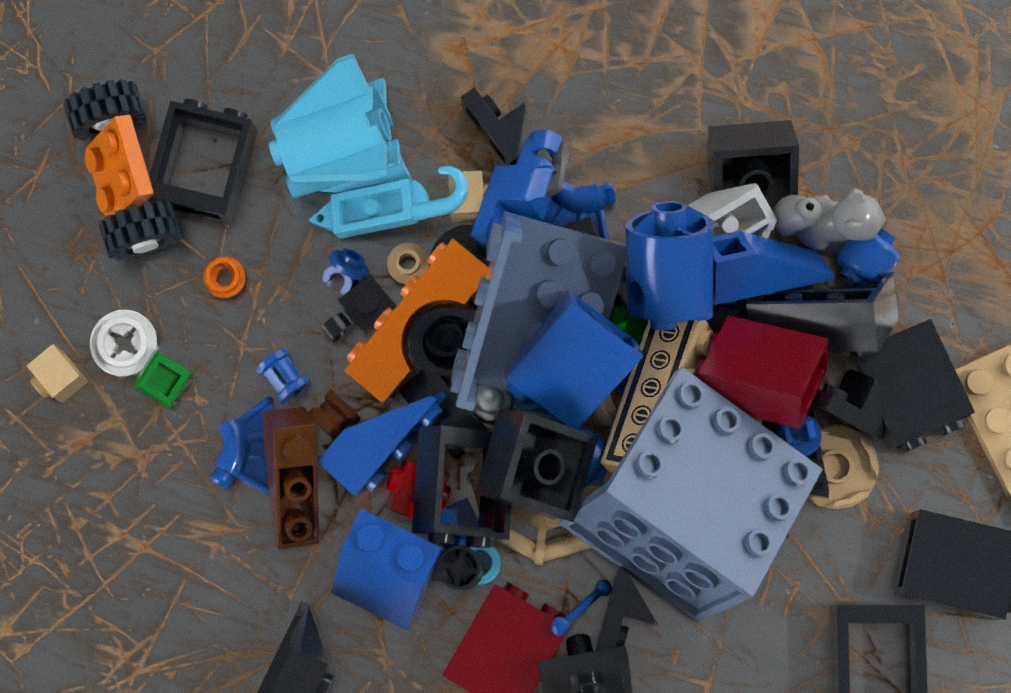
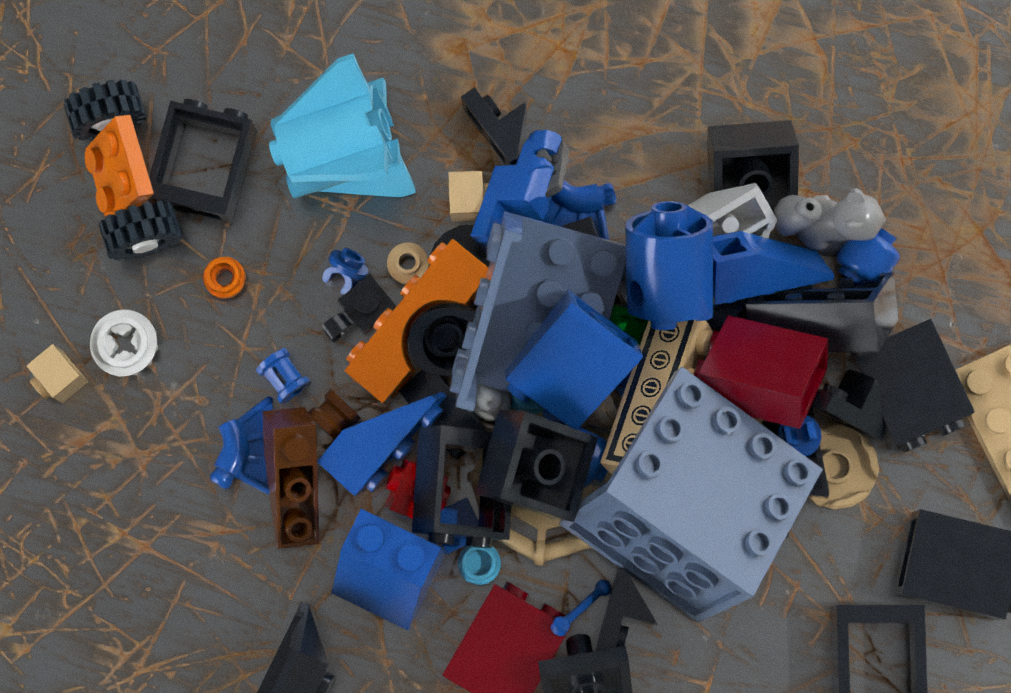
(162, 378): green tile -> none
(388, 206): medium azure plate -> none
(454, 566): black wheel -> none

